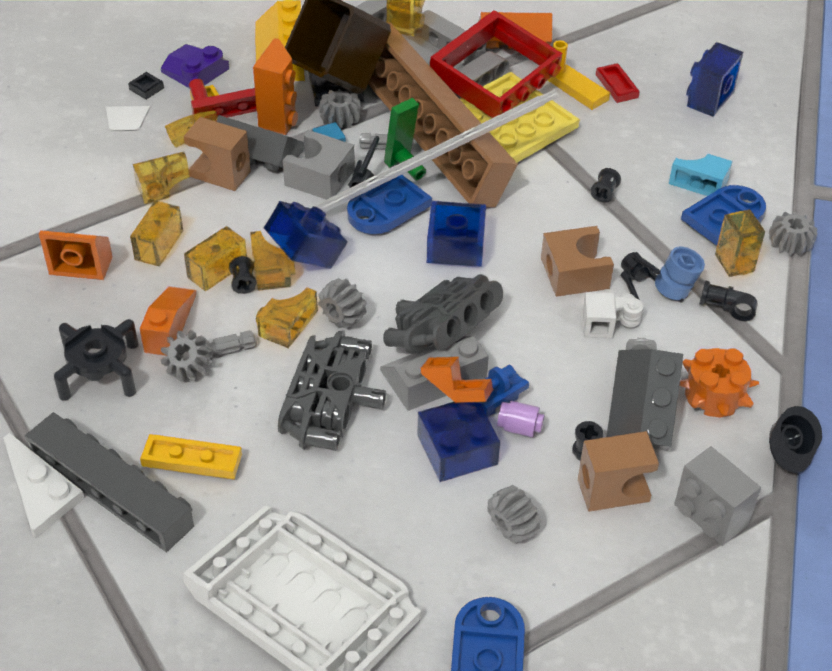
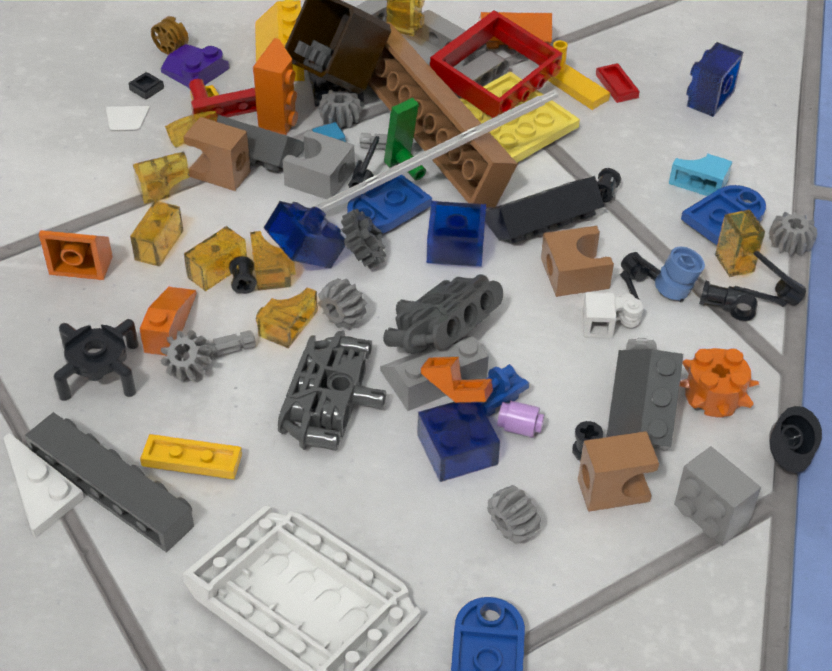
(169, 34): none -> pearl gold wheel
(316, 56): none -> dark grey gear
(363, 238): none -> dark grey gear
(545, 209): none -> black slope
(787, 288): none -> black plant

